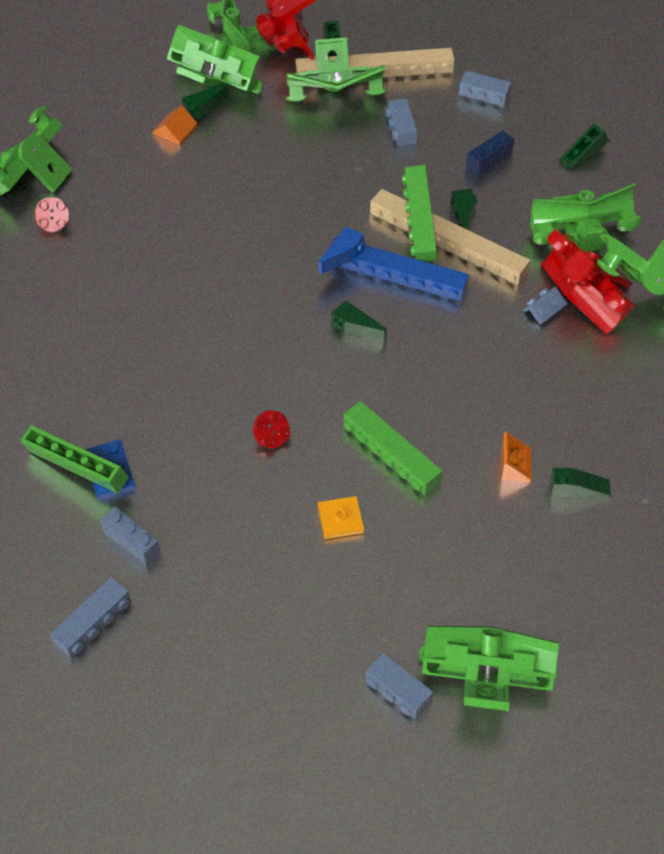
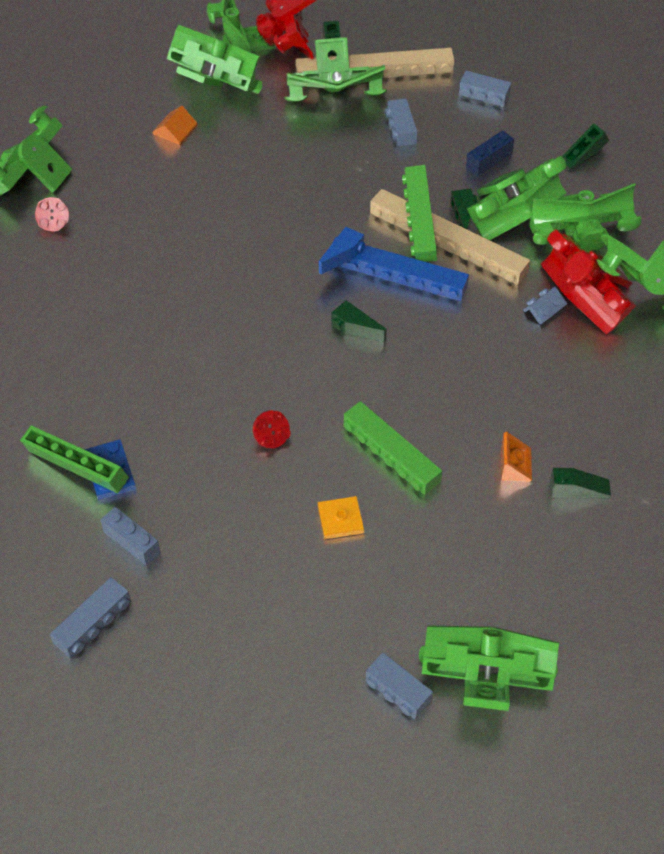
(205, 101): dark green slope -> none
(499, 213): none -> bright green piece

